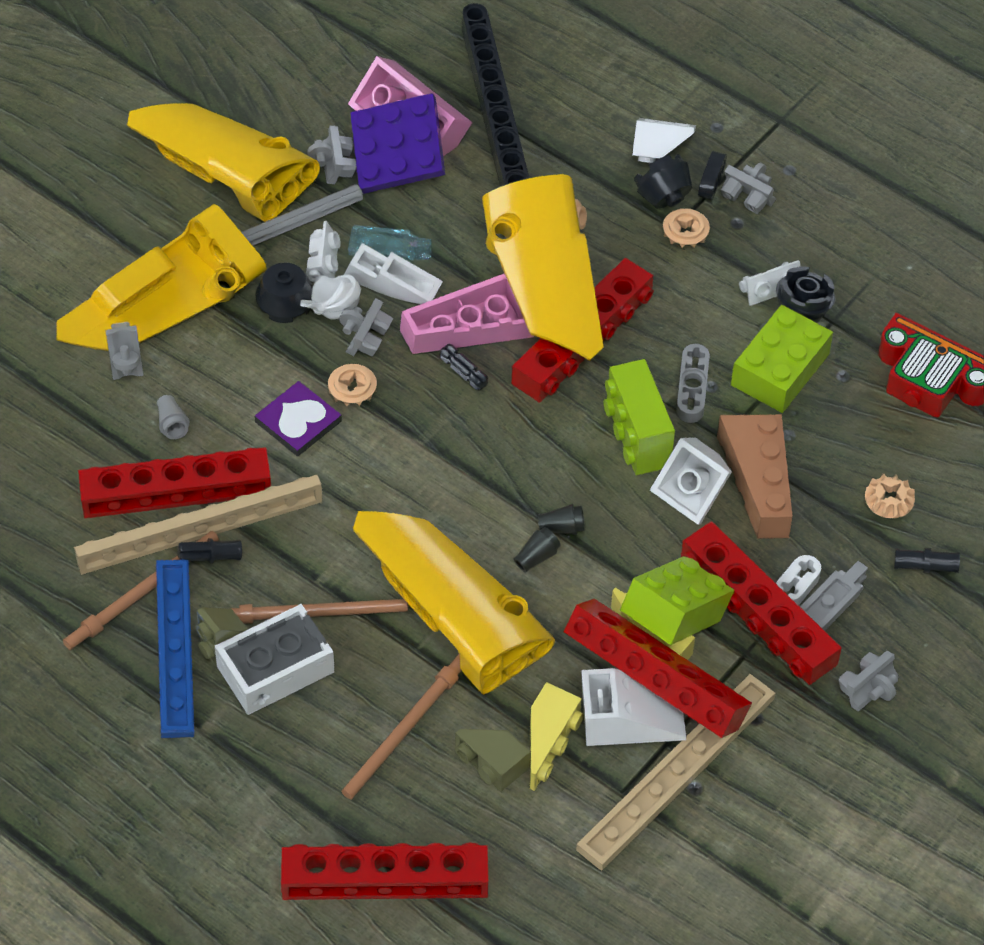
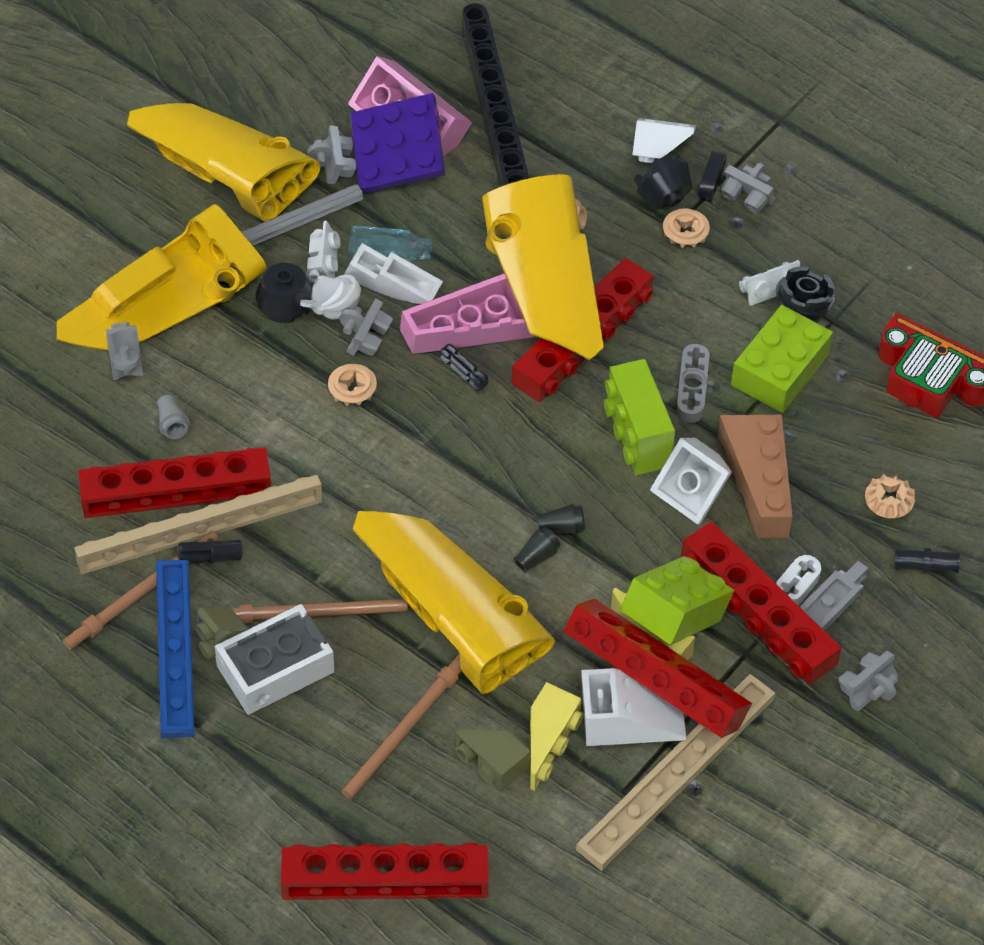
(298, 418): tile -> none

